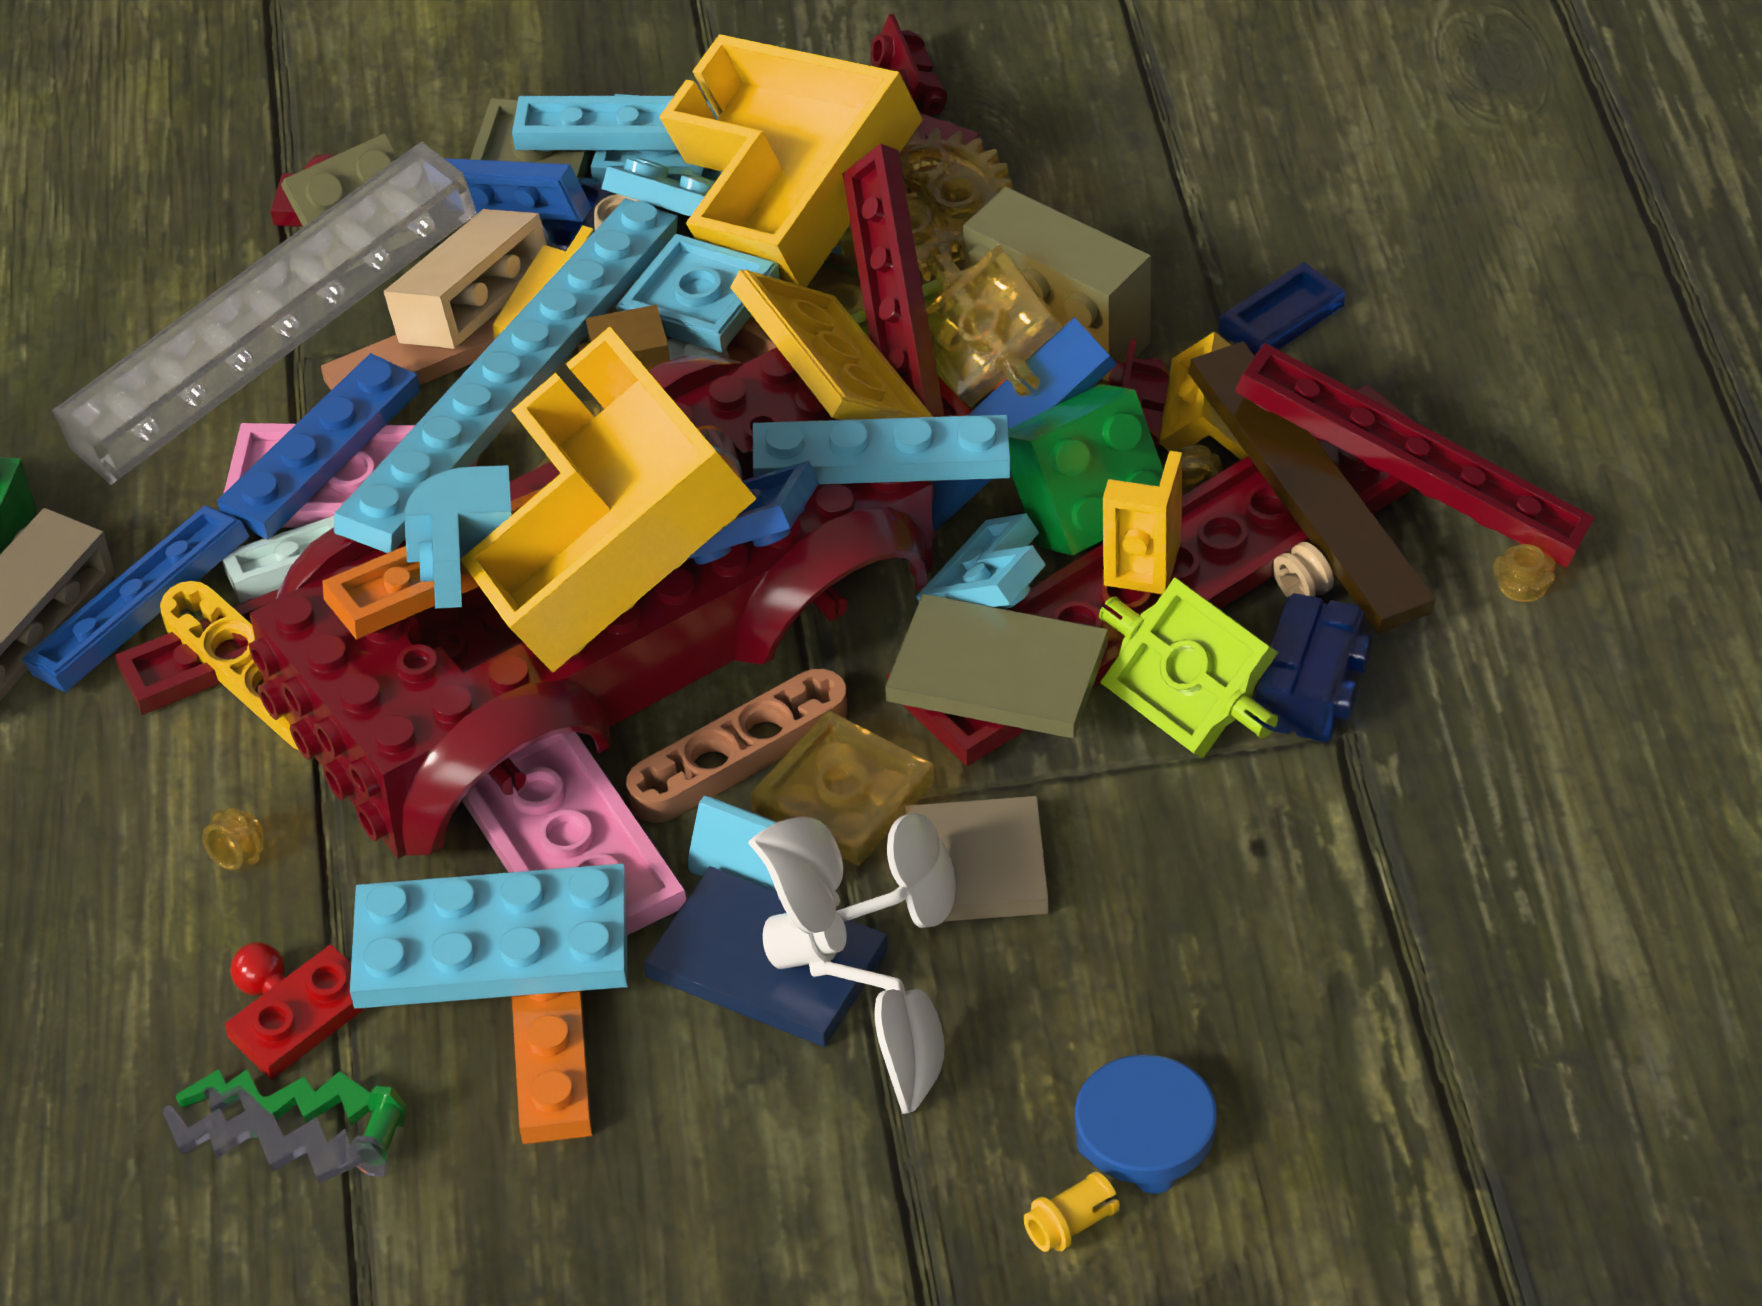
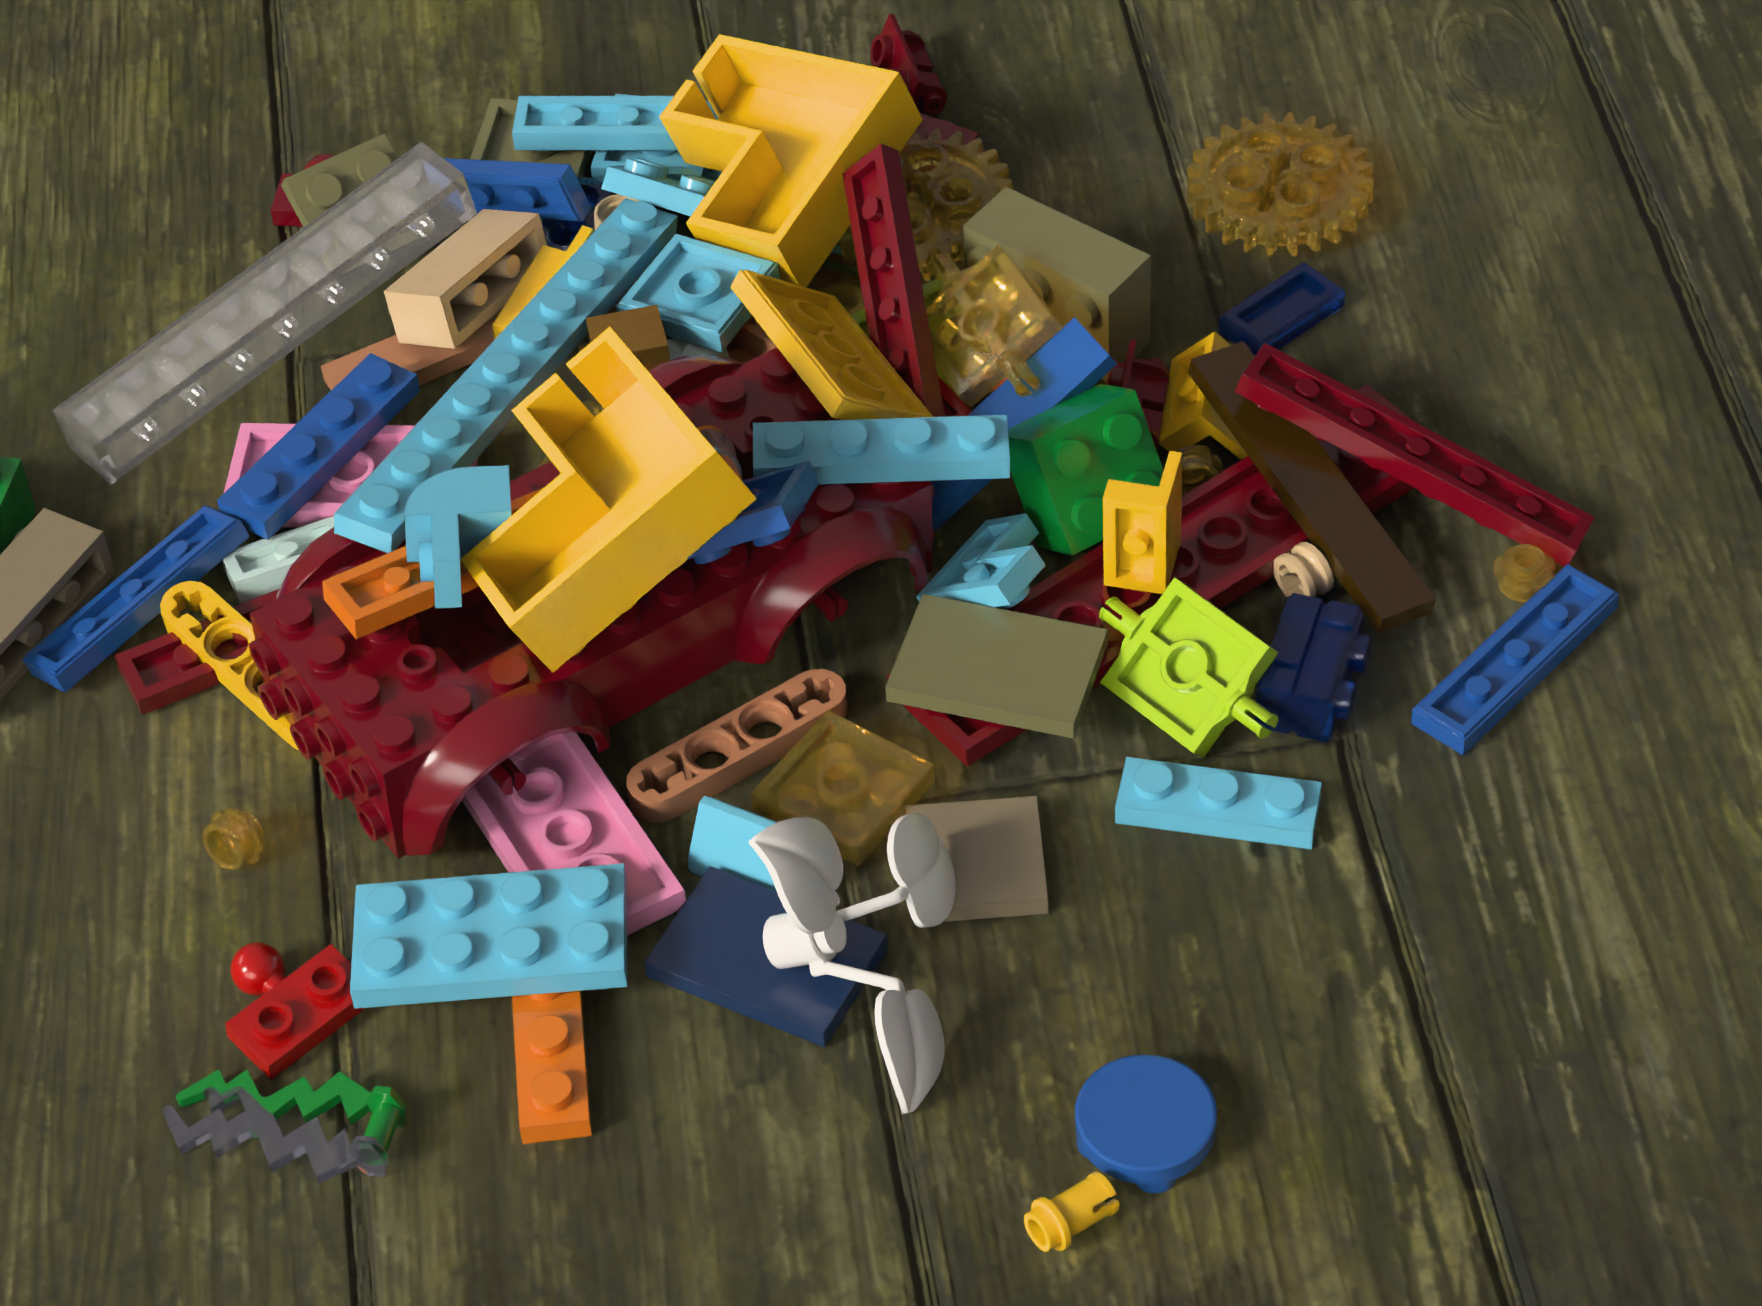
(1218, 802): none -> medium azure plate
(1313, 199): none -> clear yellow gear
(1514, 659): none -> blue tile

